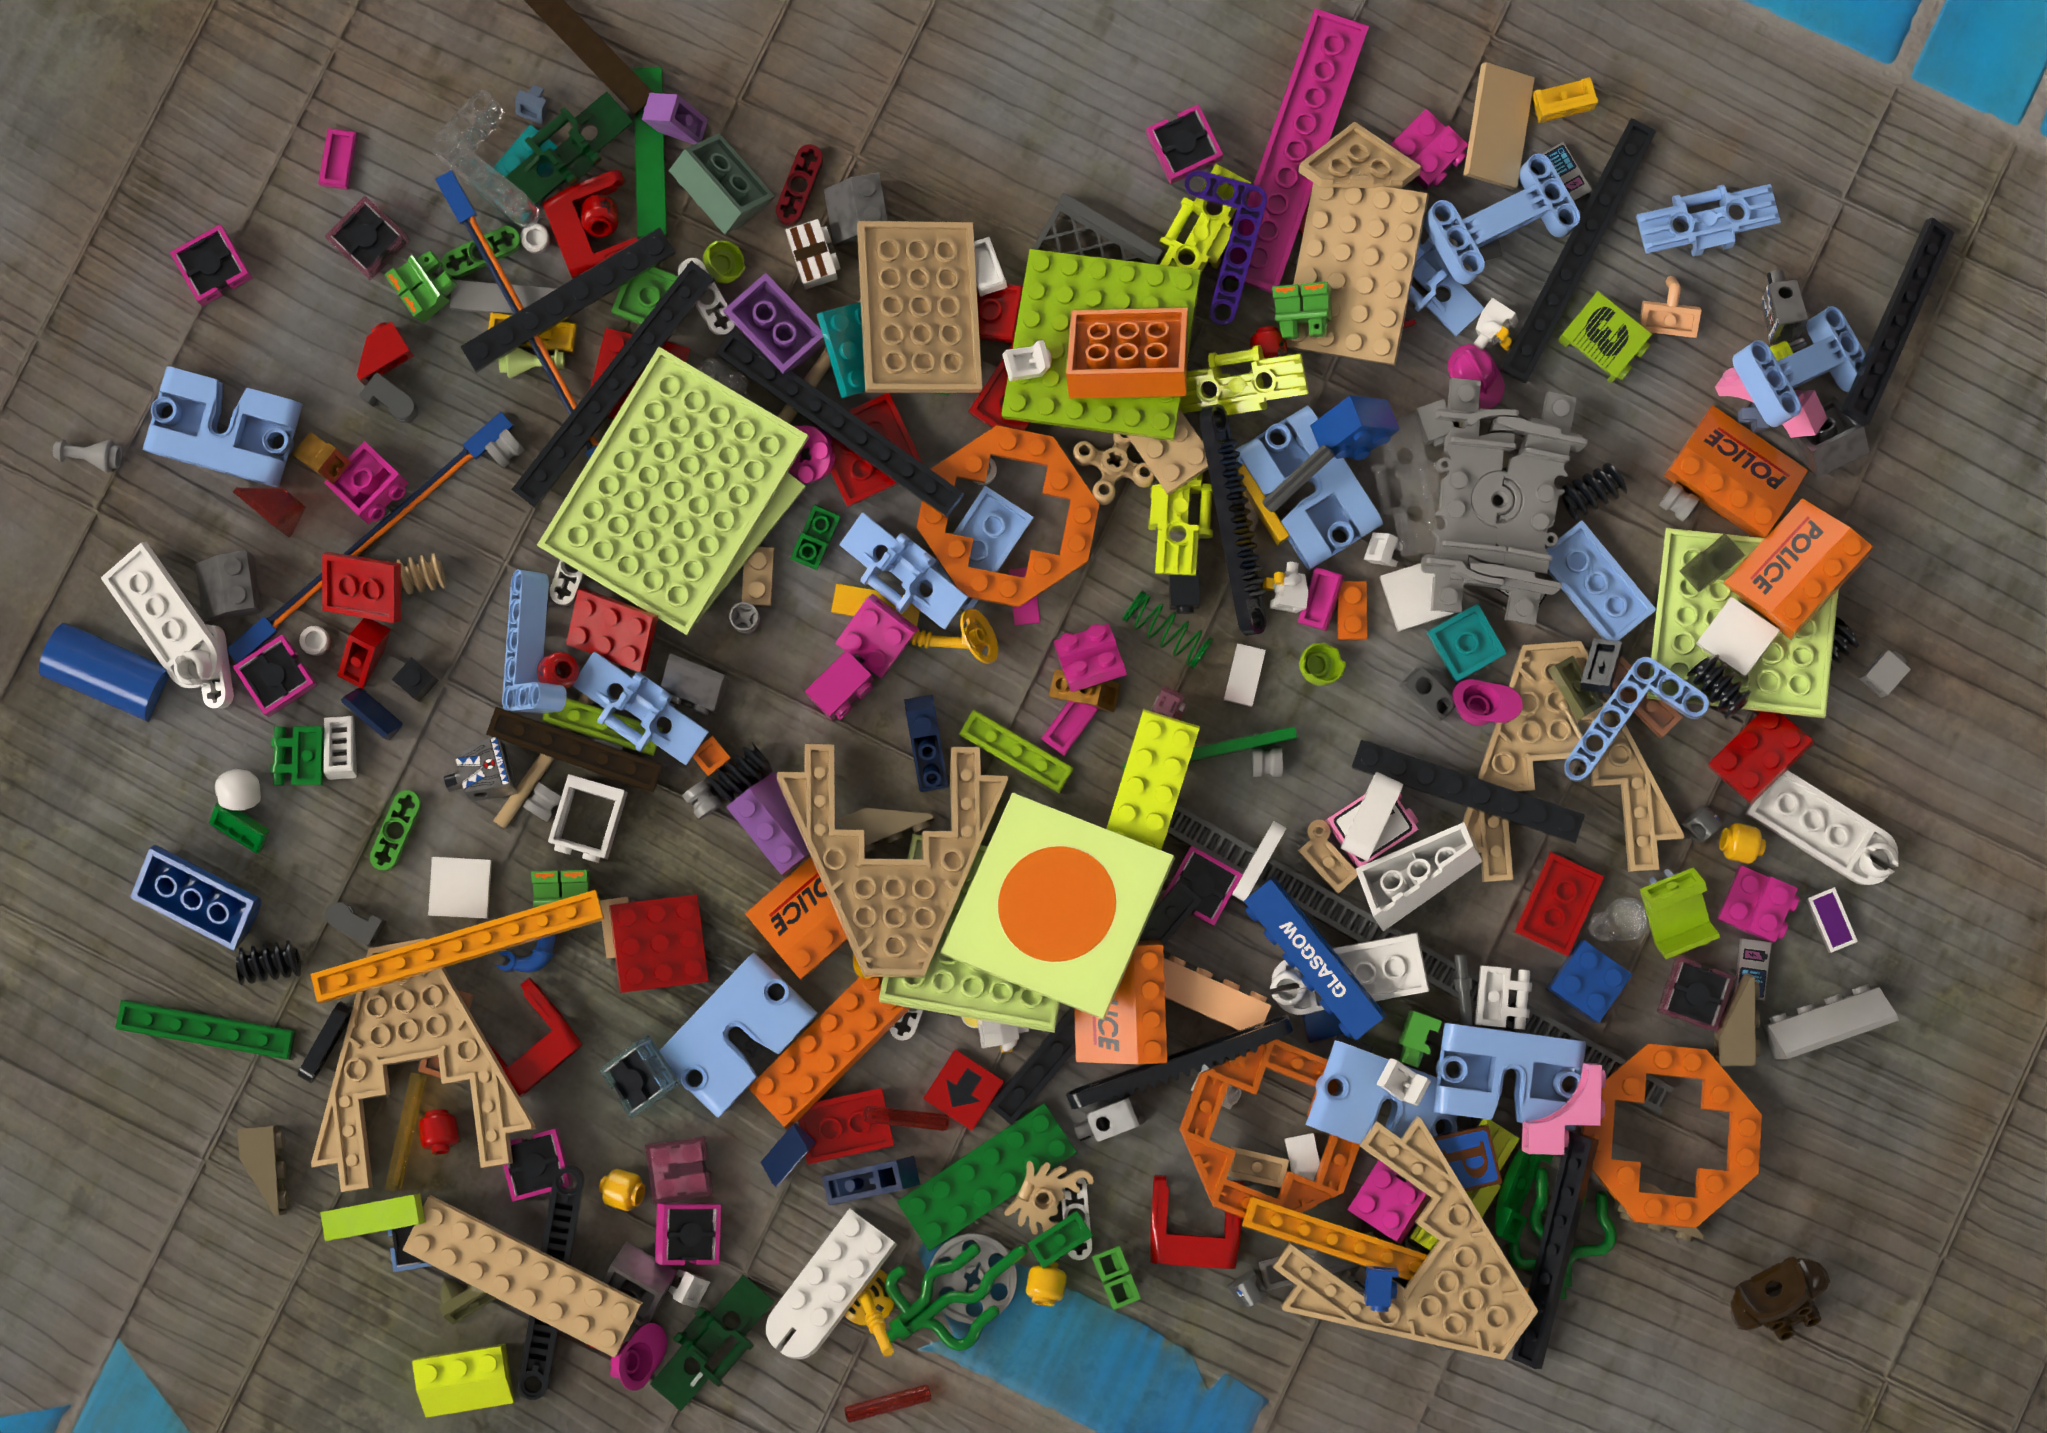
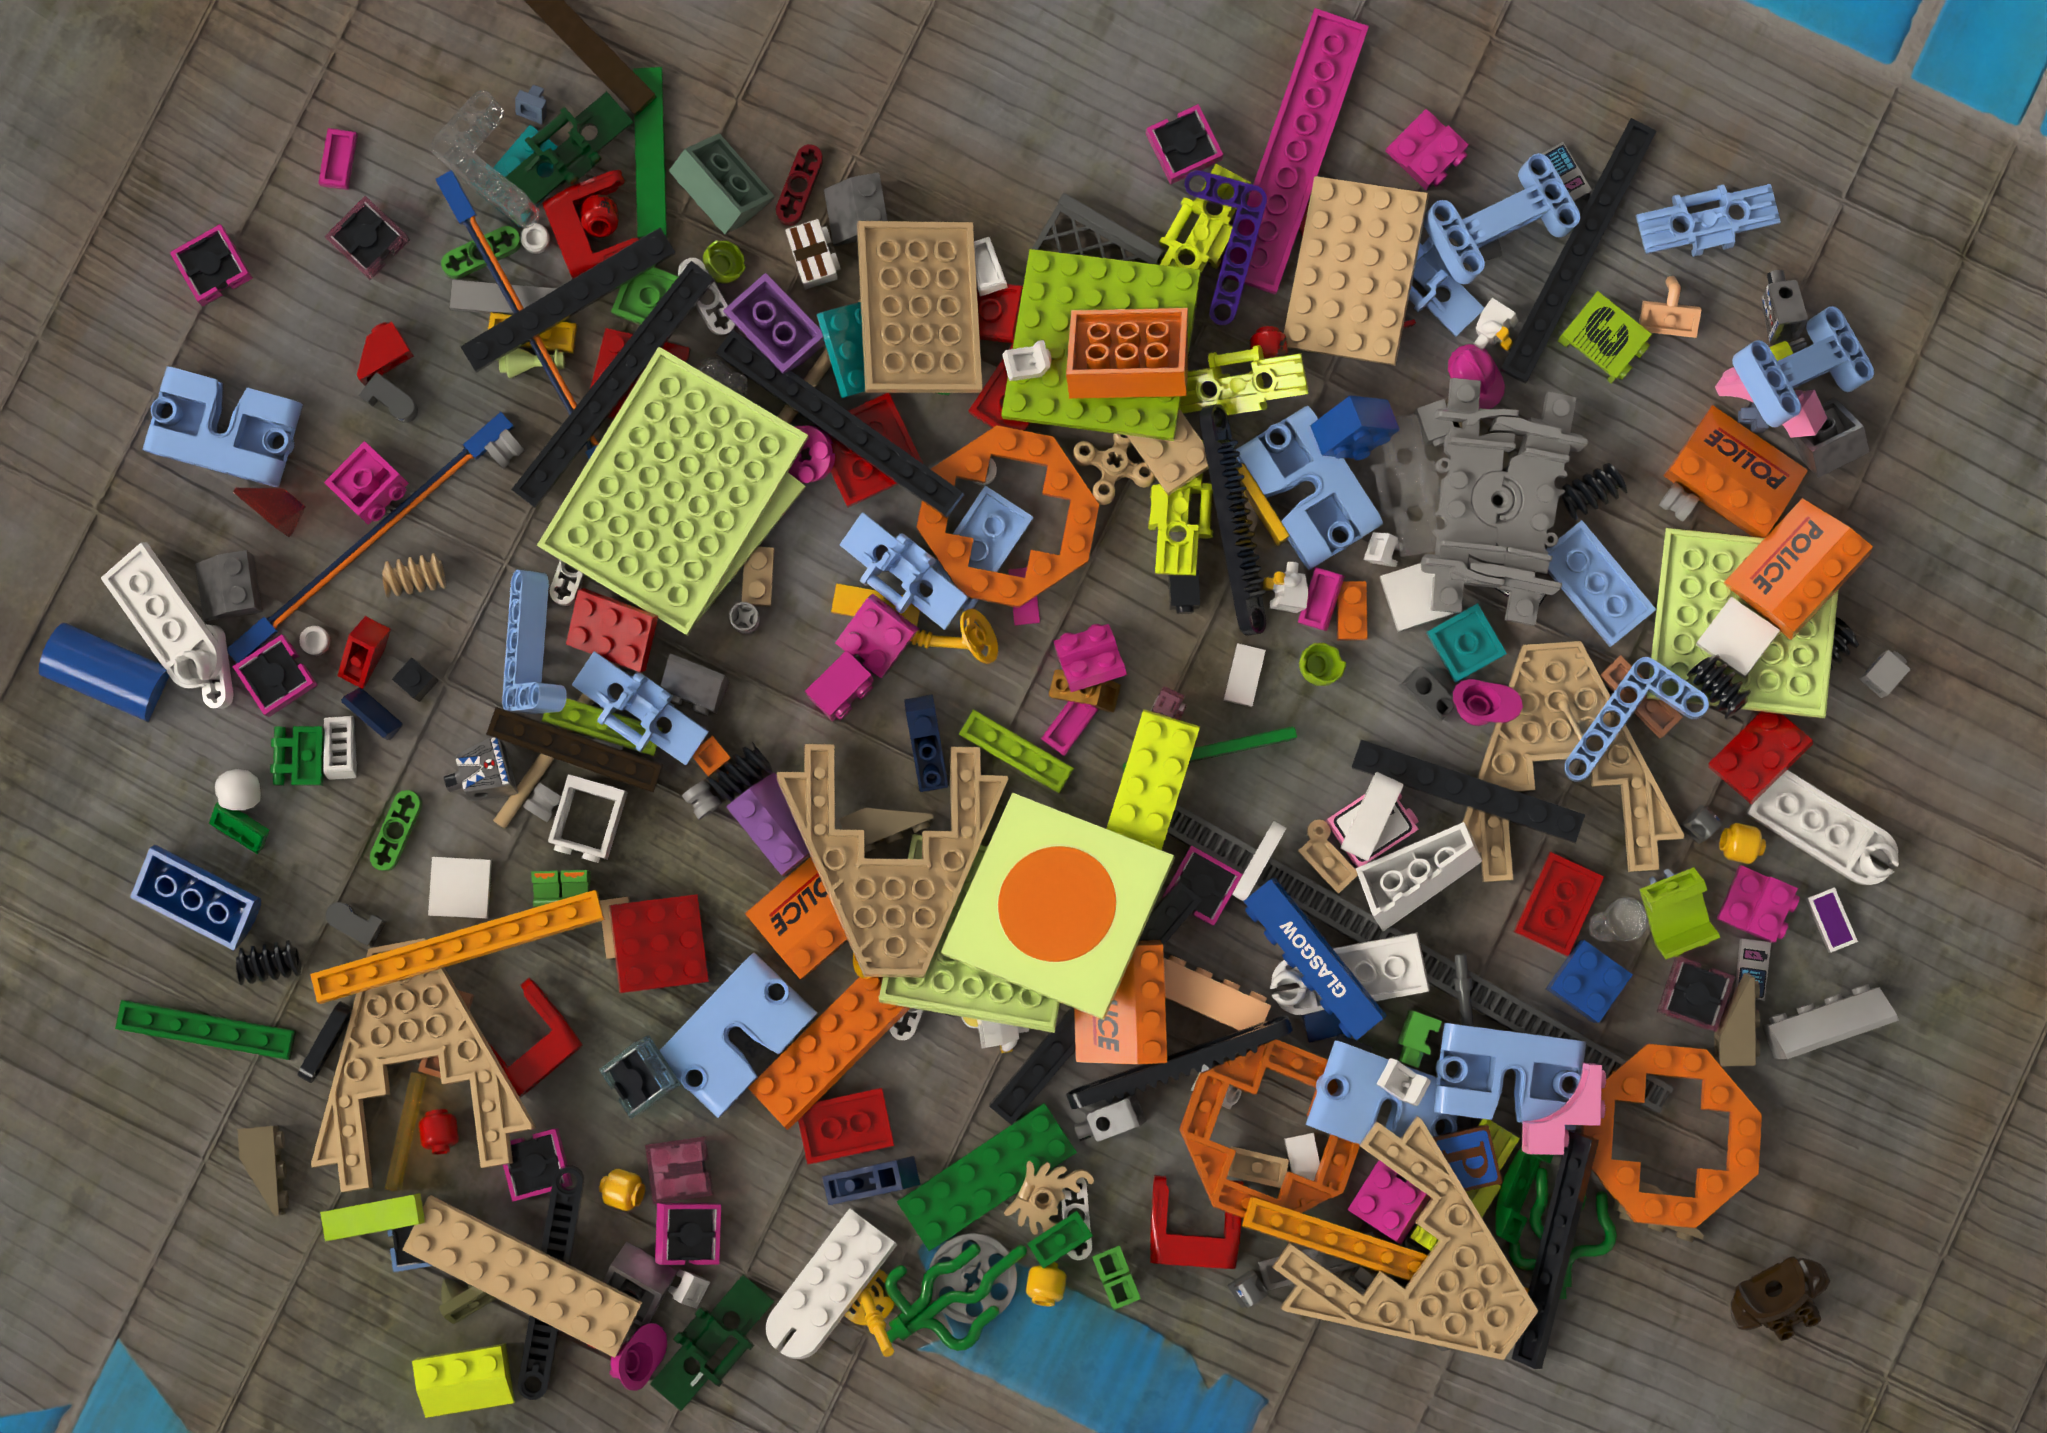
(102, 455): light grey piece -> none
(322, 457): pearl gold bracket -> none
(361, 587): red plate -> none
(419, 288): bright green hips -> none
(535, 962): blue piece -> none
(558, 669): red head -> none
(674, 117): medium lavender slope -> none
(787, 1154): dark blue slope -> none
(815, 537): green slope -> none
(887, 1403): clear red axle -> none
(906, 1118): clear red axle -> none
(963, 1090): red tile -> none
(1138, 601): green piece -> none
(1267, 762): light grey wheel -> none
(1298, 478): dark grey axle -> none
(1303, 305): bright green hips -> none
(1358, 161): tan plate -> none
(1380, 1287): blue brick -> none
(1494, 994): white plate -> none
(1499, 126): tan tile -> none
(1564, 100): yellow hinge -> none
(1568, 678): olive plate -> none
(1601, 665): plate -> none
(1712, 563): clear smoke slope -> none
(1897, 322): black plate -> none

